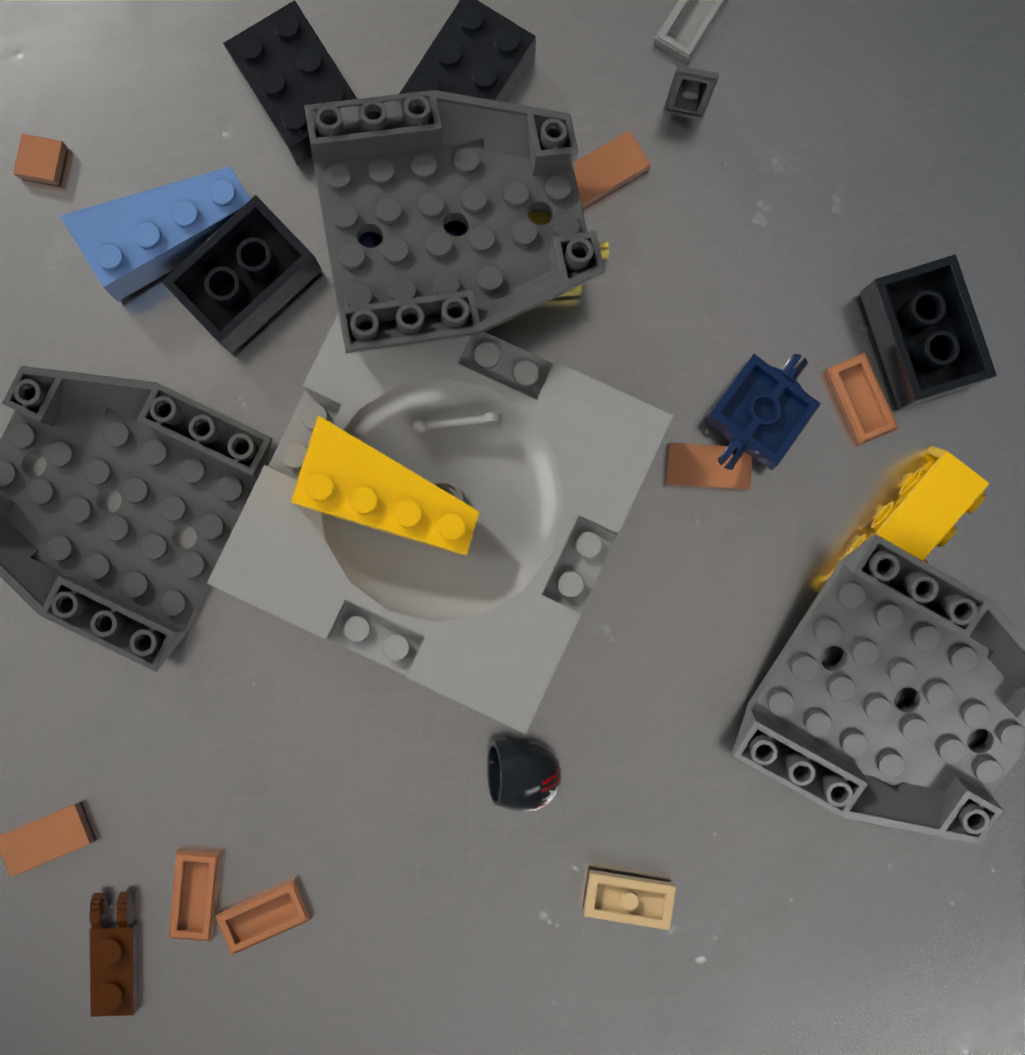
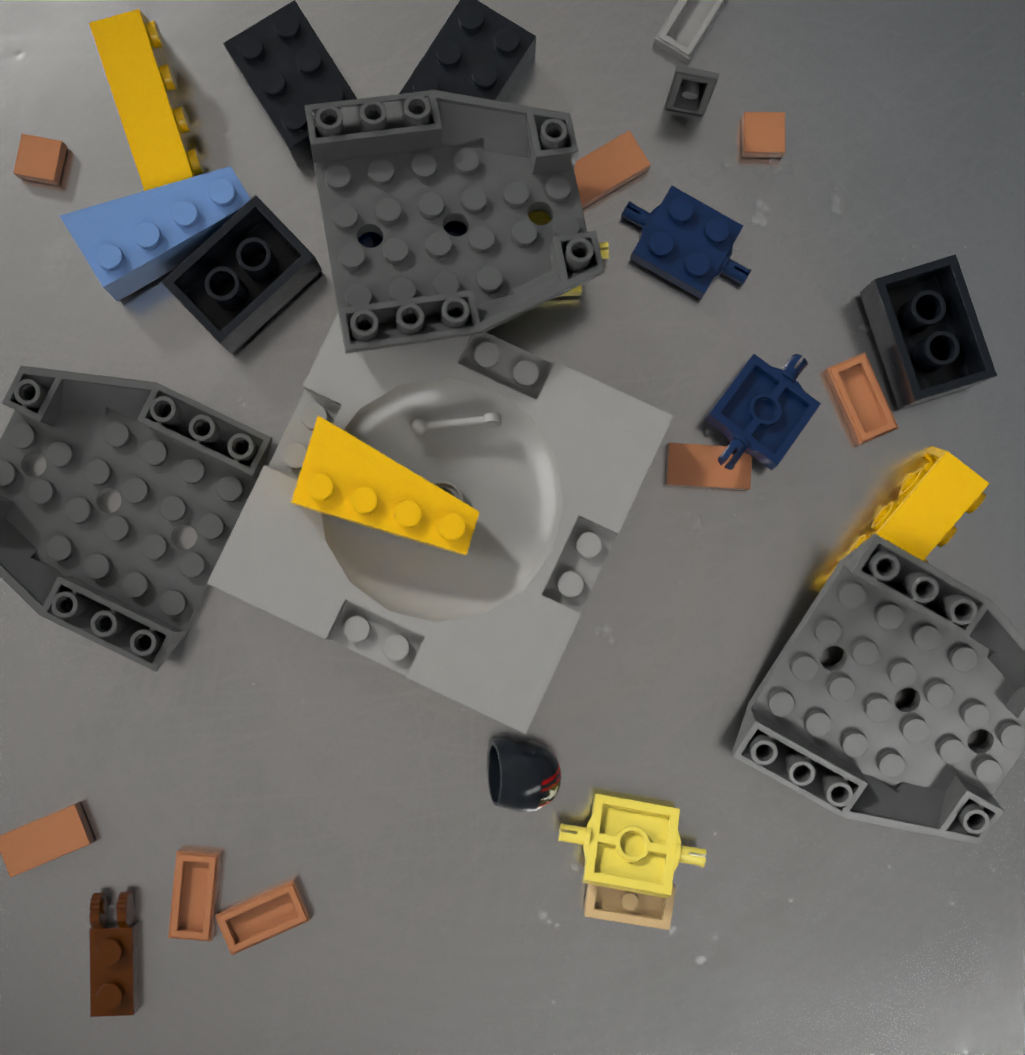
(146, 98): none -> yellow wedge
(632, 846): none -> light yellow plate
(686, 242): none -> dark blue plate
(763, 134): none -> nougat tile

